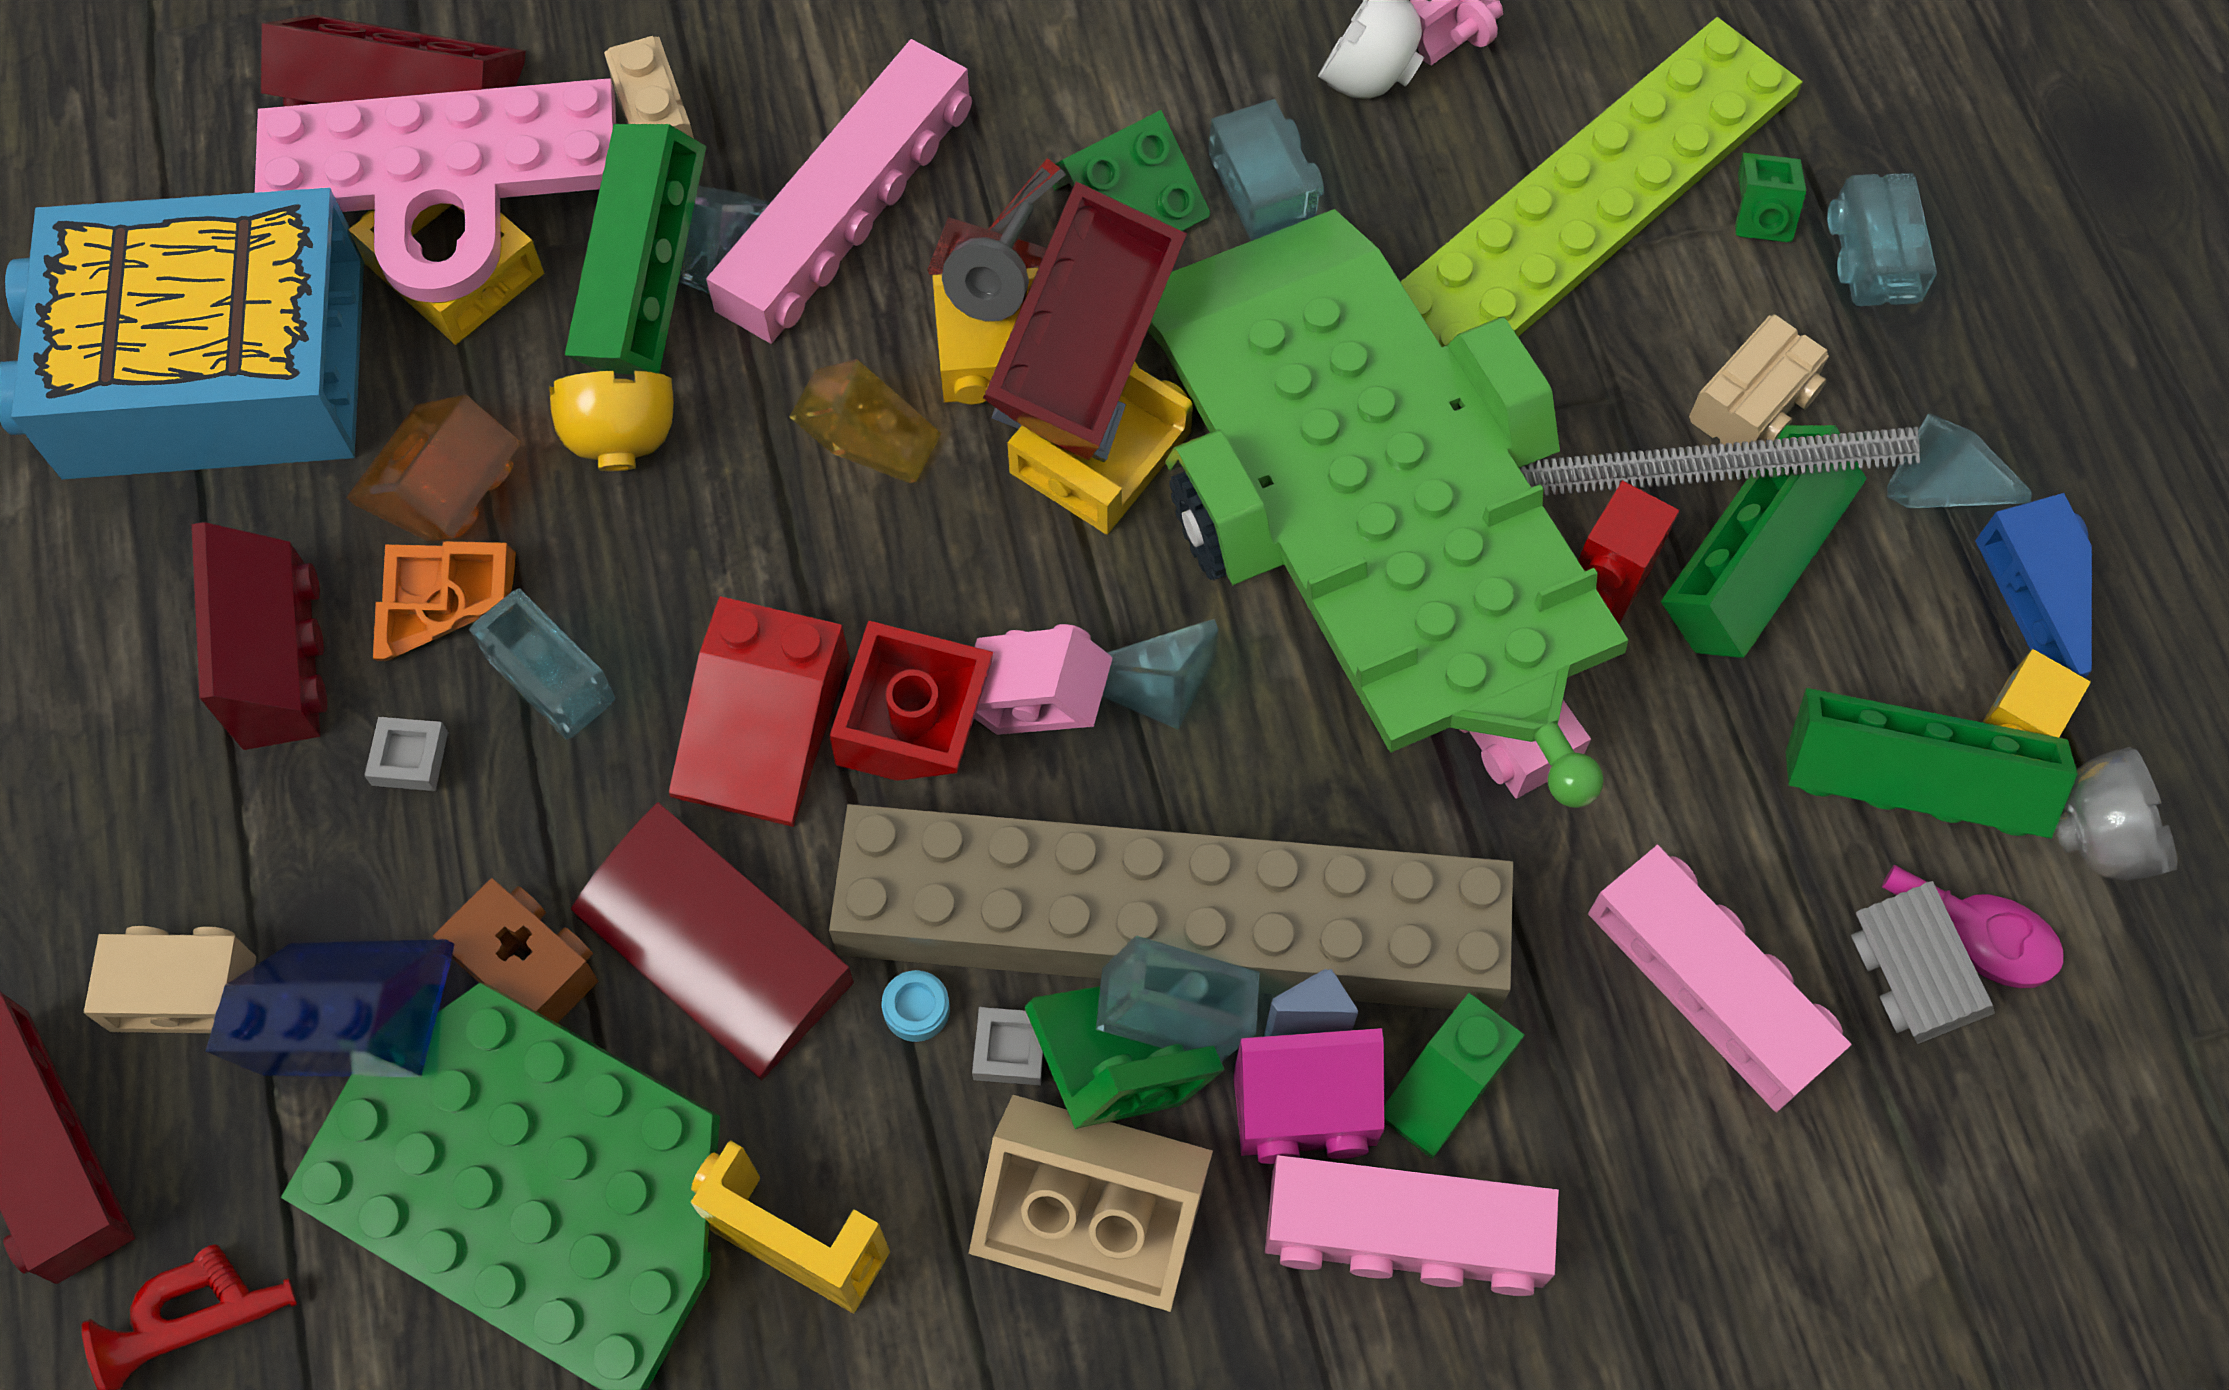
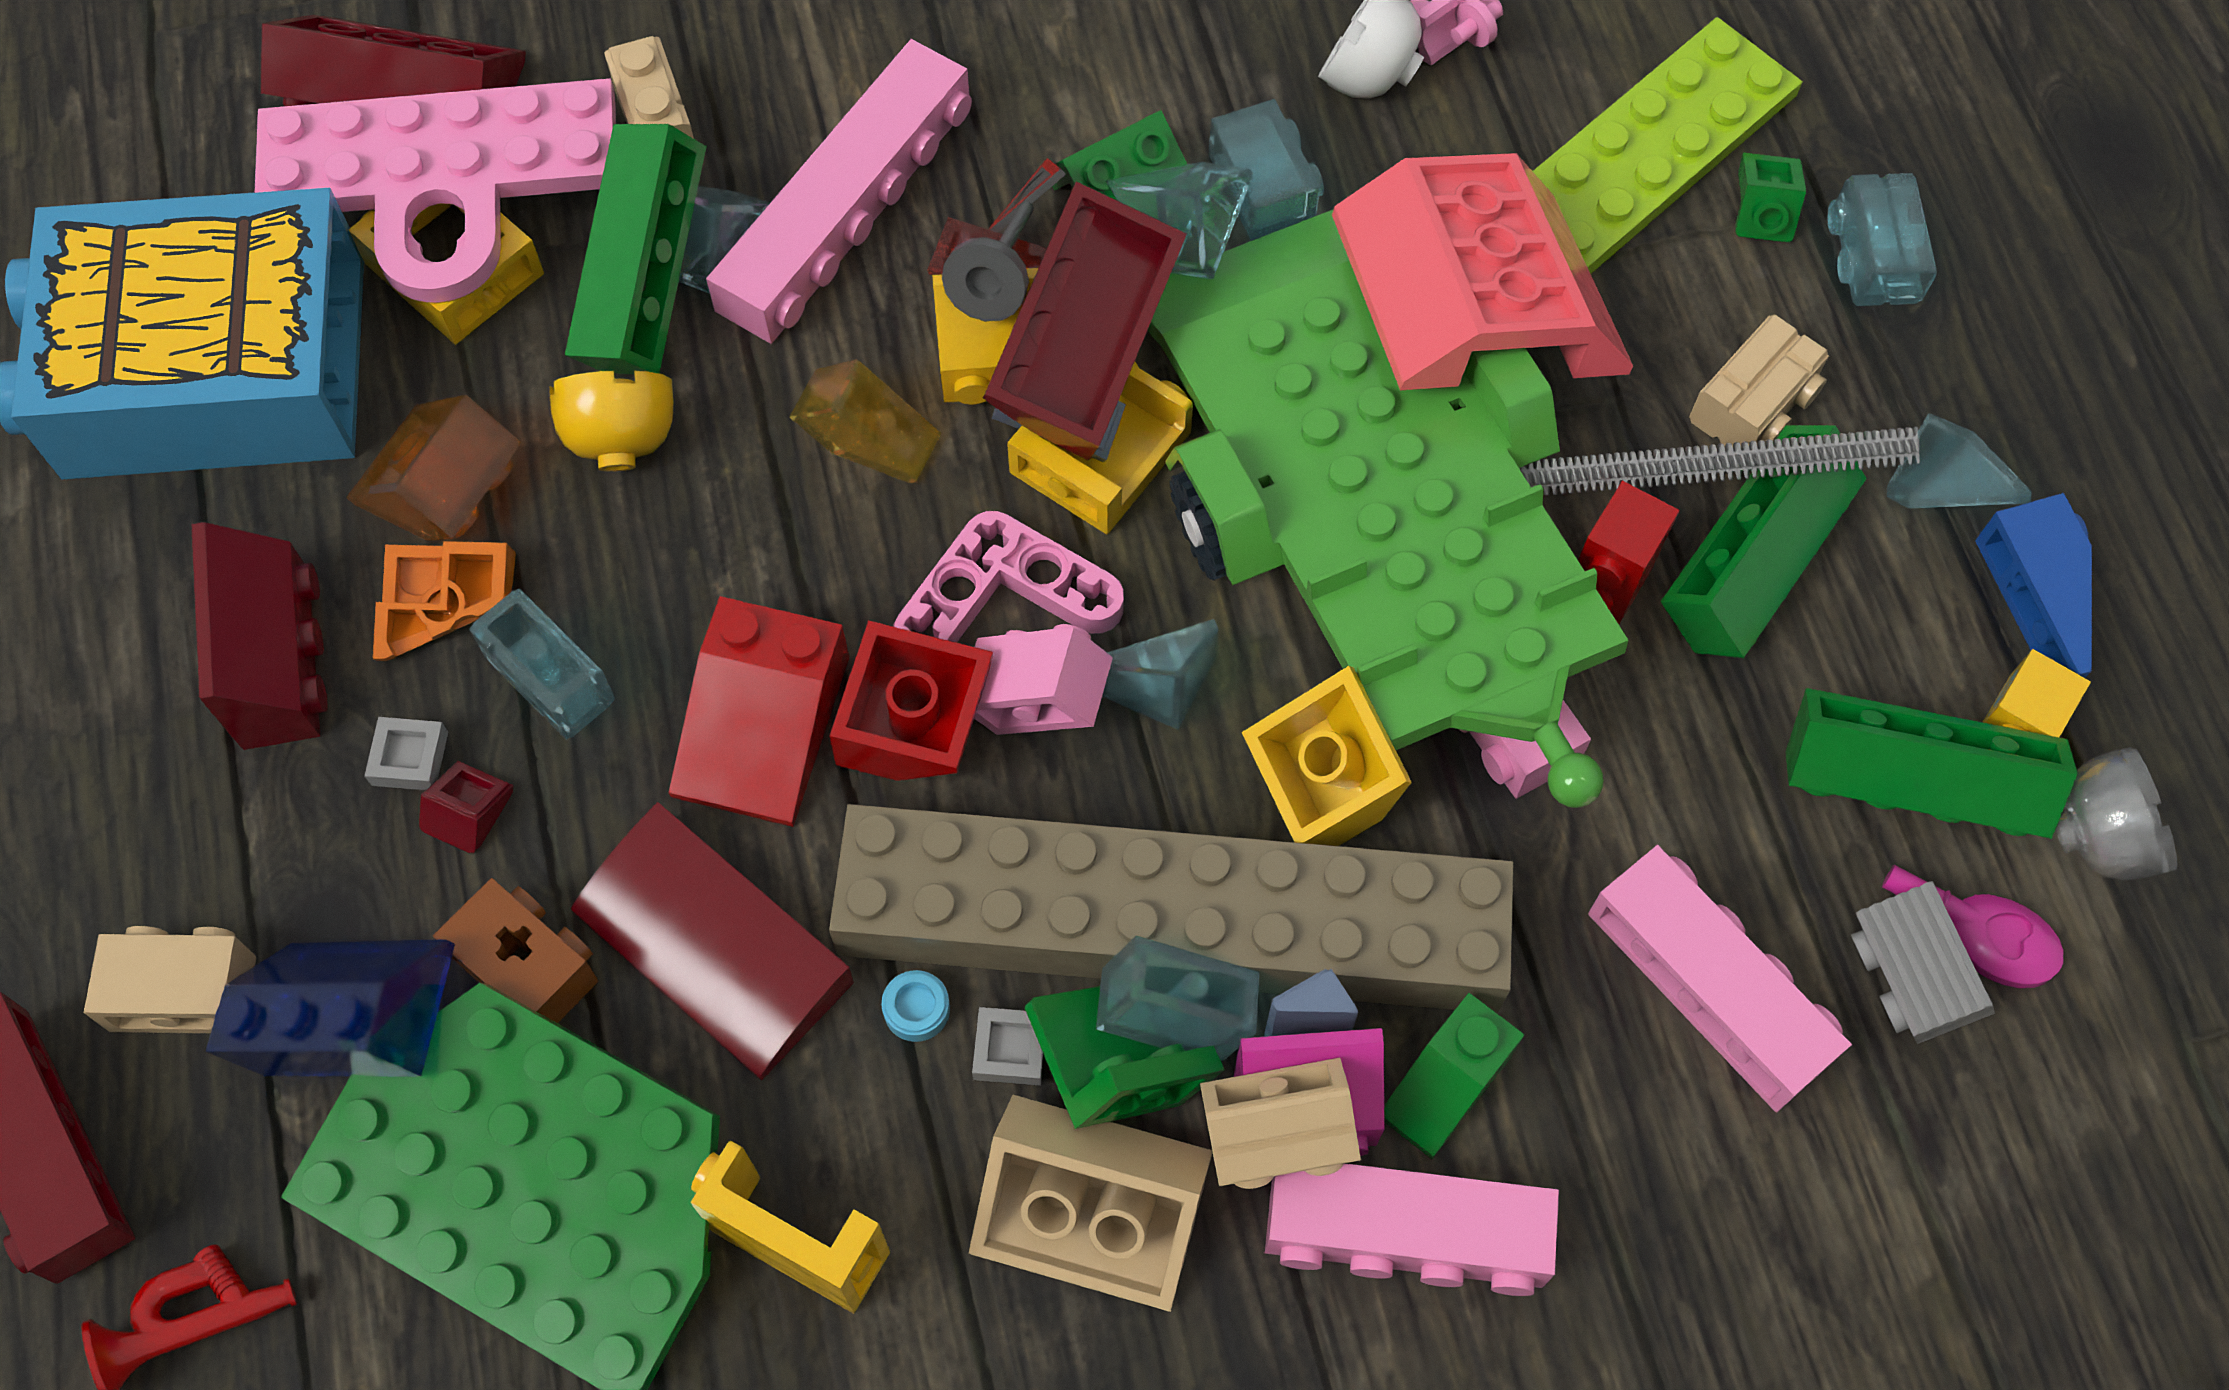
(463, 806): none -> dark red slope
(1008, 567): none -> bright pink beam
(1194, 199): none -> clear light blue slope
(1281, 1123): none -> tan brick
(1328, 762): none -> yellow slope
(1469, 262): none -> coral slope

